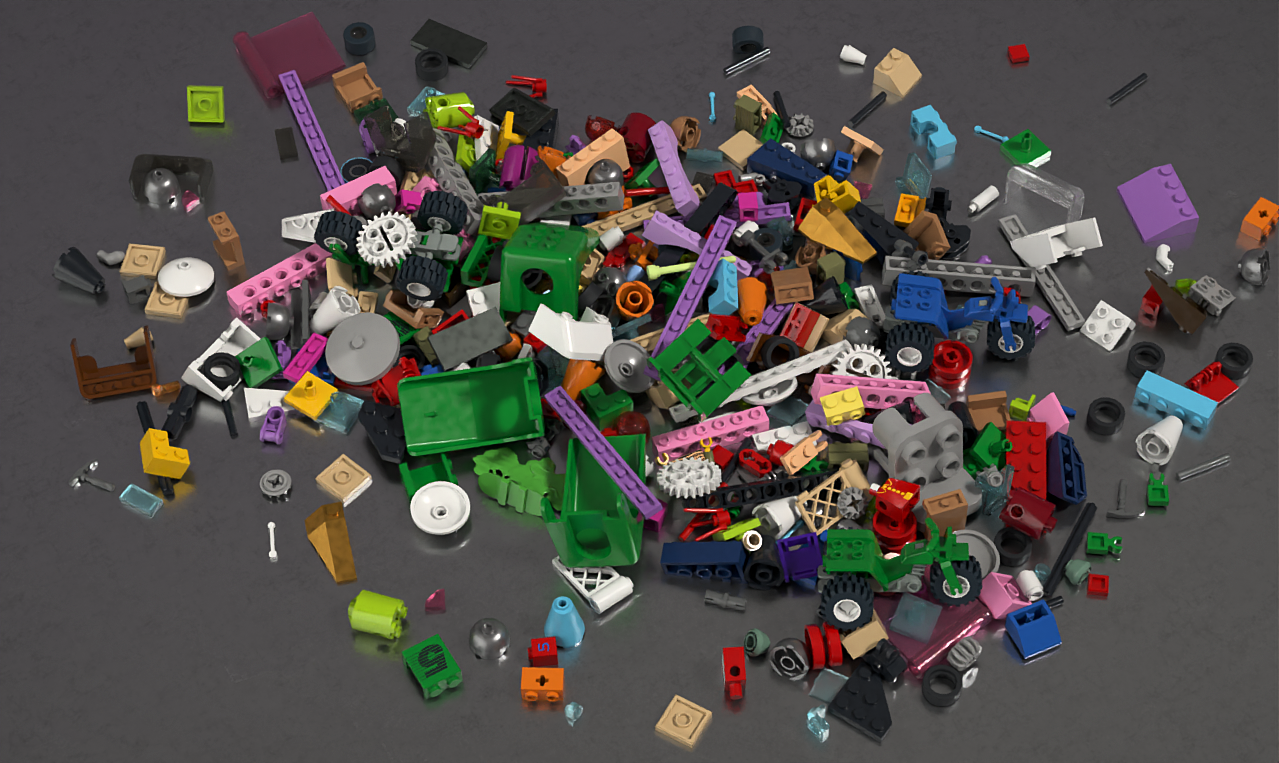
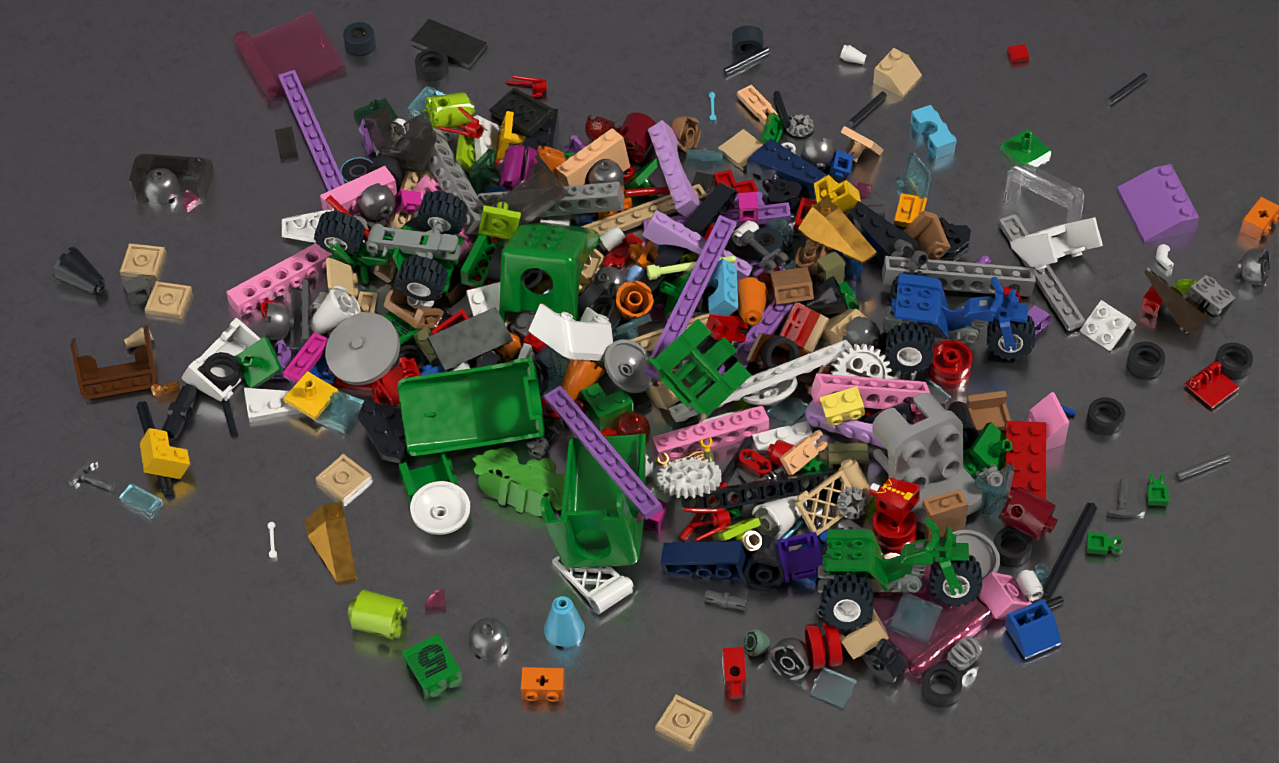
(111, 258): light grey arm -> none
(186, 277): white dish -> none
(205, 103): lime tile -> none
(228, 241): medium nougat panel -> none
(271, 478): light grey gear -> none
(273, 428): medium lavender piece -> none
(356, 87): medium nougat panel -> none
(373, 245): white gear -> none
(543, 652): red brick -> none
(573, 710): clear light blue hinge -> none
(722, 456): red tile -> none
(747, 114): olive brick -> none
(758, 178): light grey arm -> none
(817, 723): clear light blue bracket -> none
(863, 703): black plate -> none
(870, 304): white plate -> none
(938, 202): black hinge -> none
(978, 129): medium azure hinge -> none
(983, 199): white cylinder -> none
(1020, 408): lime panel -> none
(1065, 470): dark blue wedge -> none
(1077, 570): sand green cone -> none
(1098, 585): red tile -> none
(1160, 440): white cone -> none
(1175, 400): medium azure brick -> none

